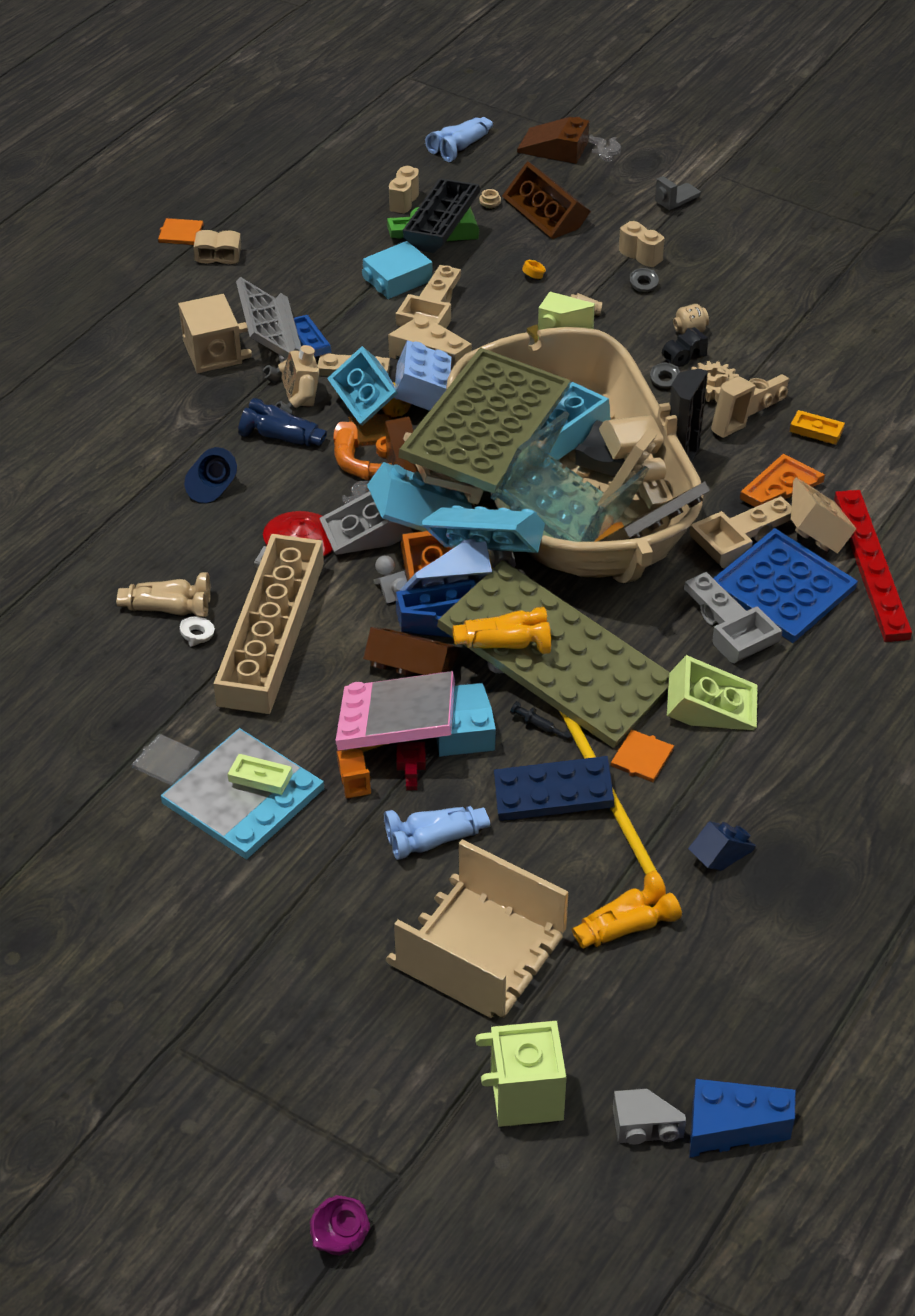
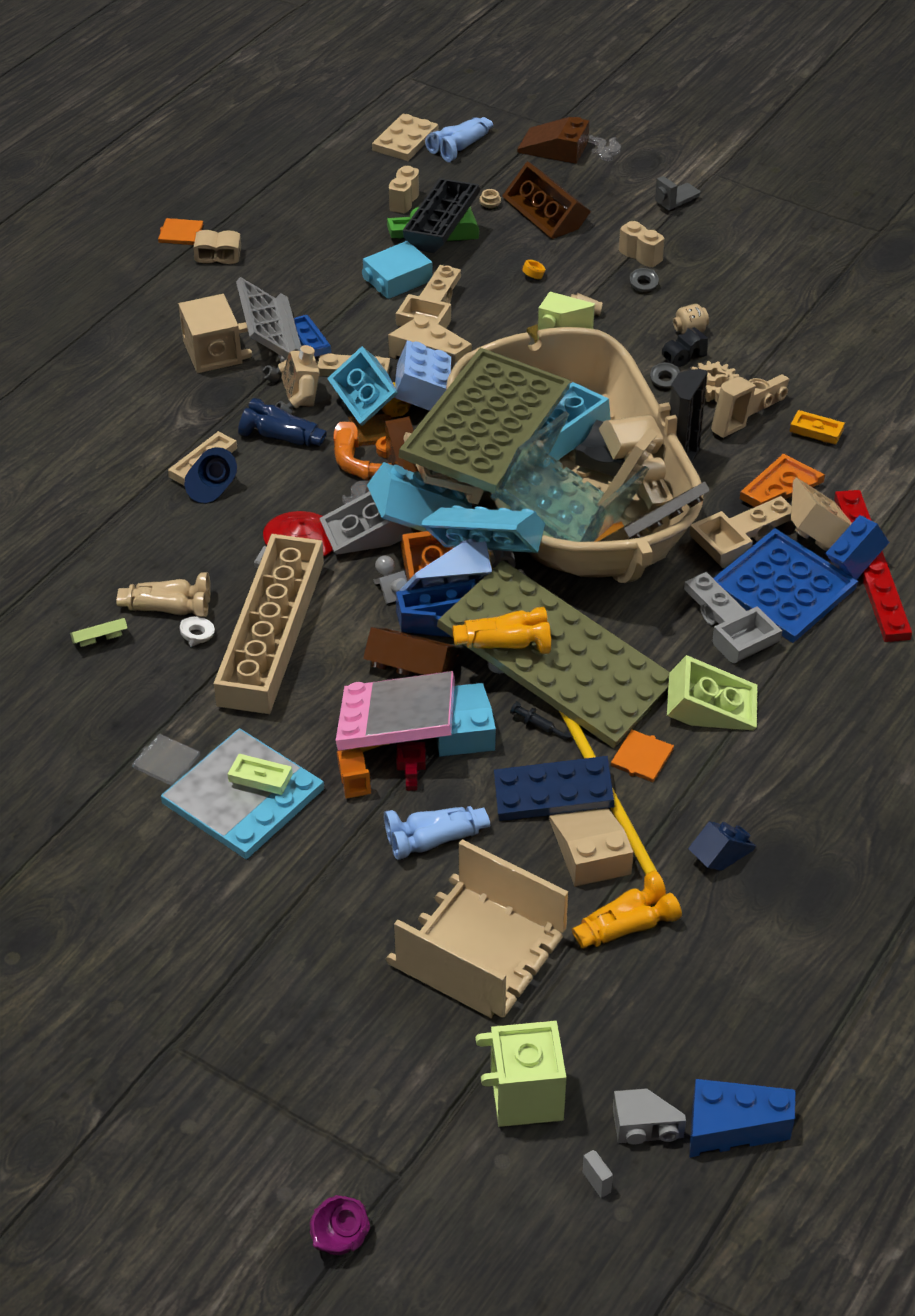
(110, 629): none -> yellowish green plate
(181, 468): none -> tan plate
(404, 137): none -> tan plate
(593, 845): none -> tan slope
(597, 1173): none -> light grey tile
(857, 547): none -> blue brick

